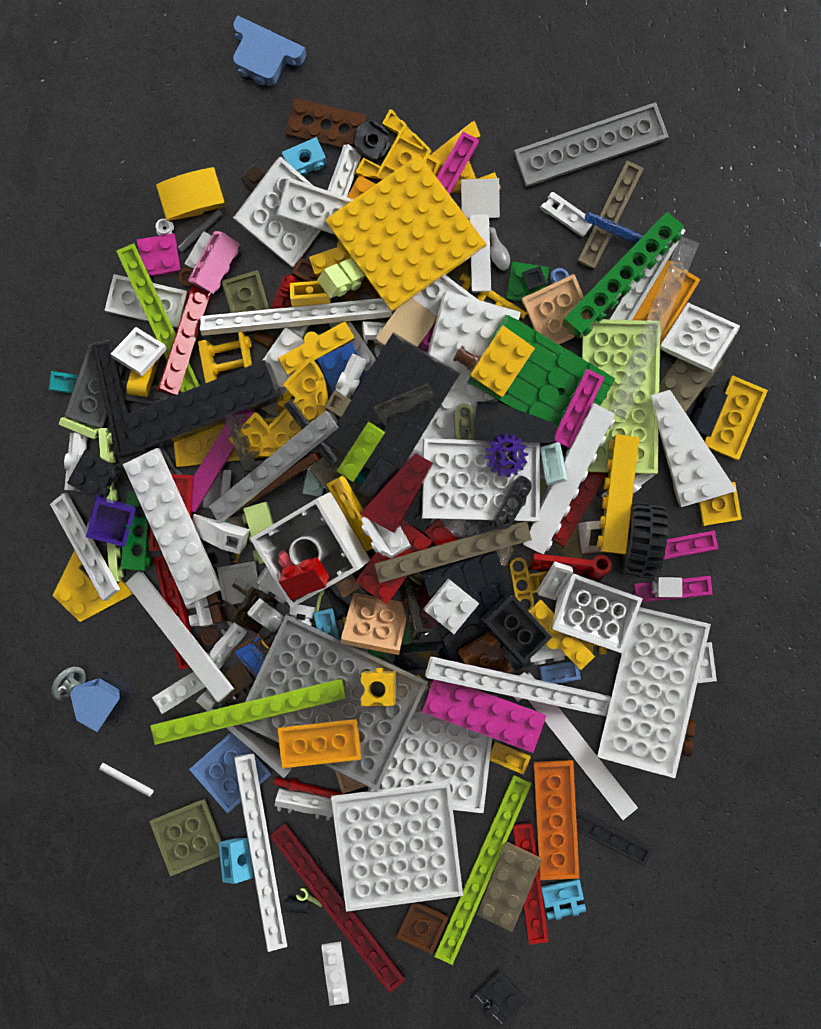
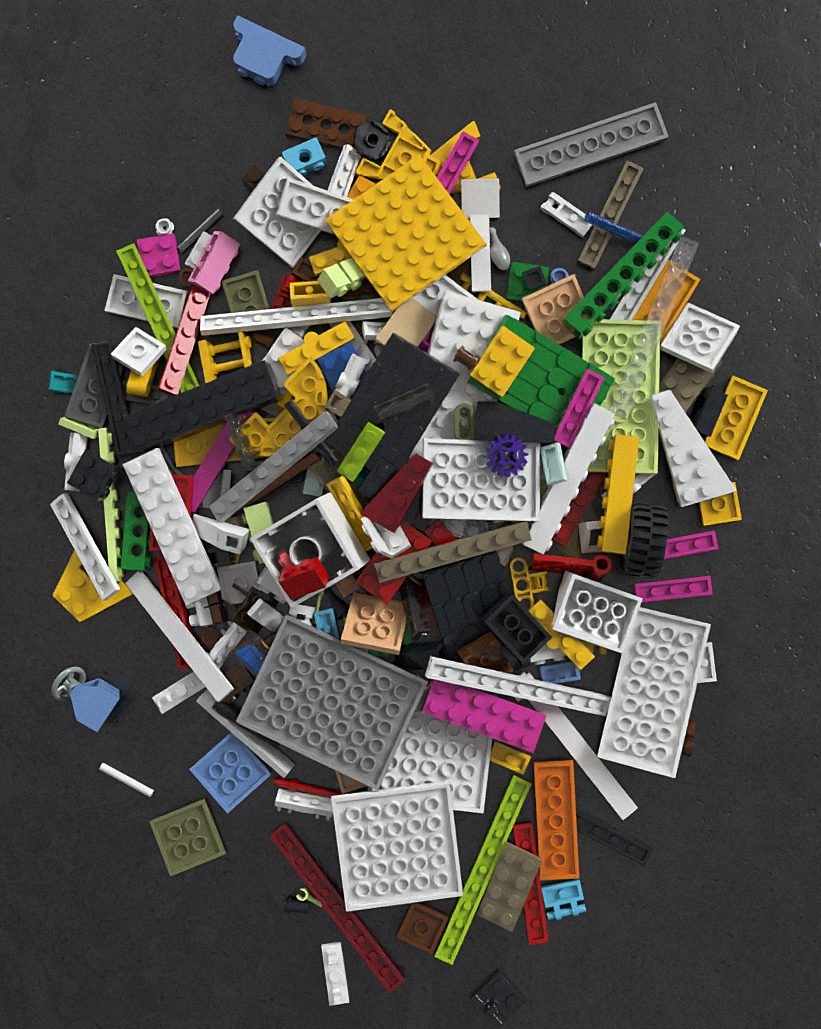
(108, 521): dark purple piece -> none
(190, 194): yellow slope -> none
(233, 869): medium azure brick -> none
(248, 711): lime plate -> none
(260, 852): white plate -> none
(319, 743): light orange plate -> none
(388, 678): yellow piece -> none
(451, 606): white plate -> none
(514, 488): black beam -> none
(554, 580): white plate -> none
(667, 587): white brick -> none

